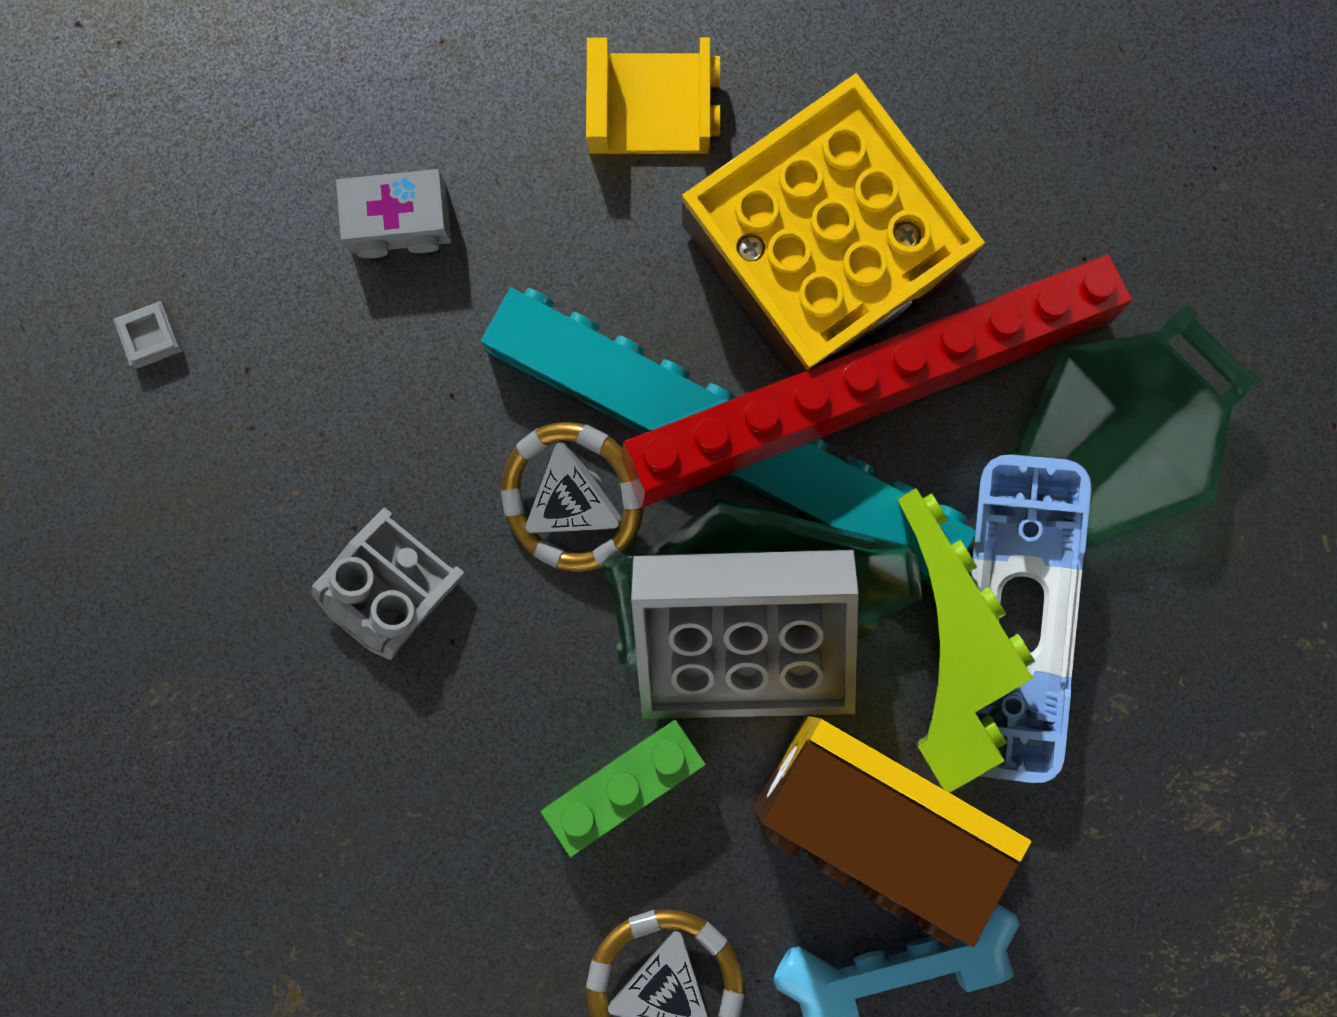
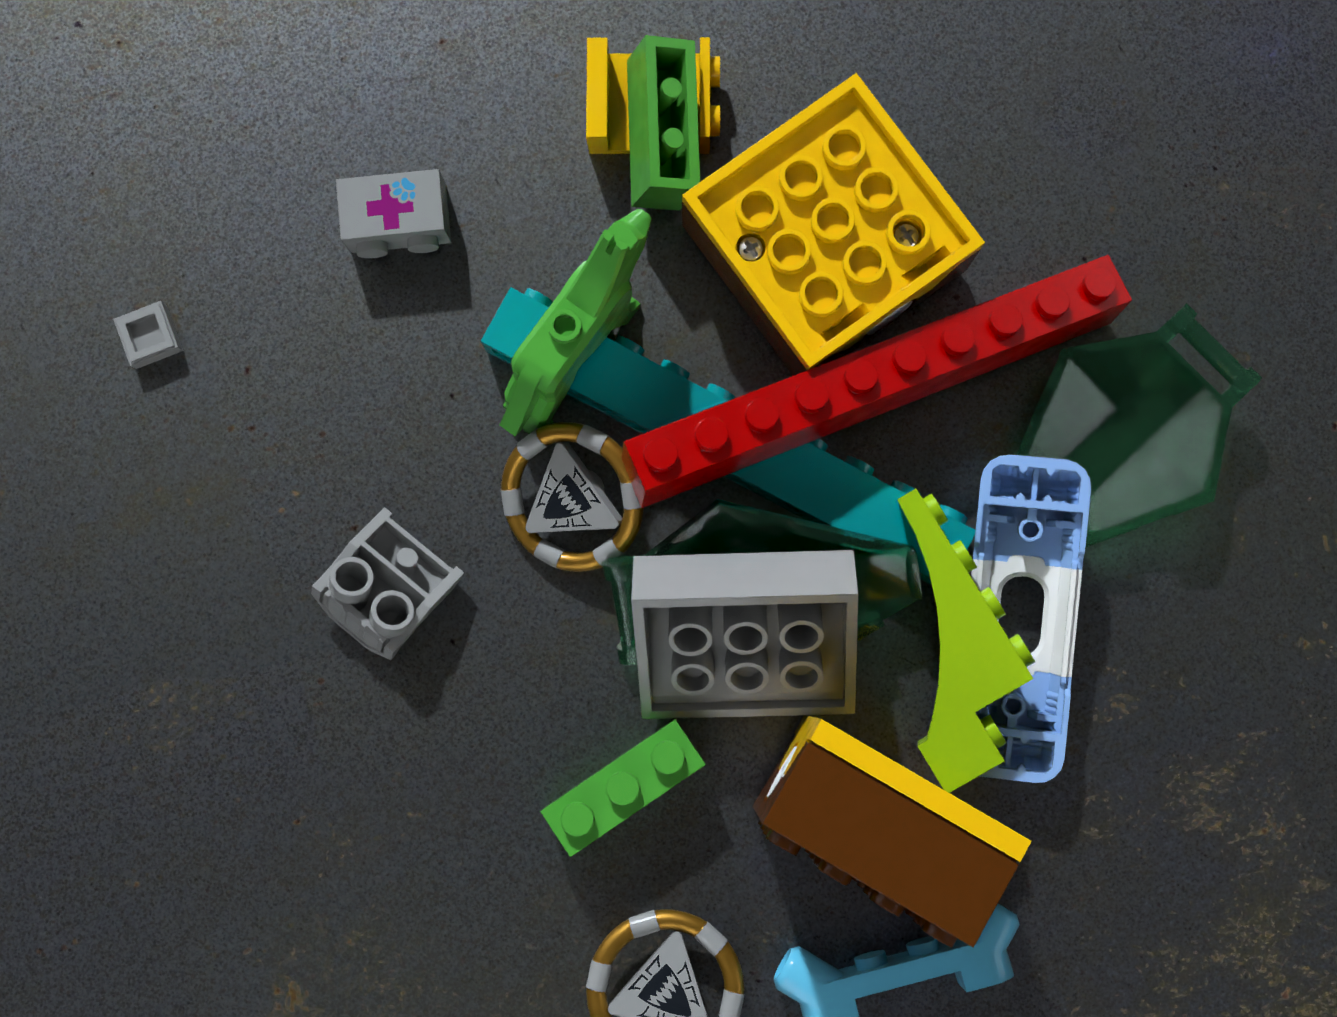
(575, 325): none -> bright green animal
(662, 122): none -> bright green brick

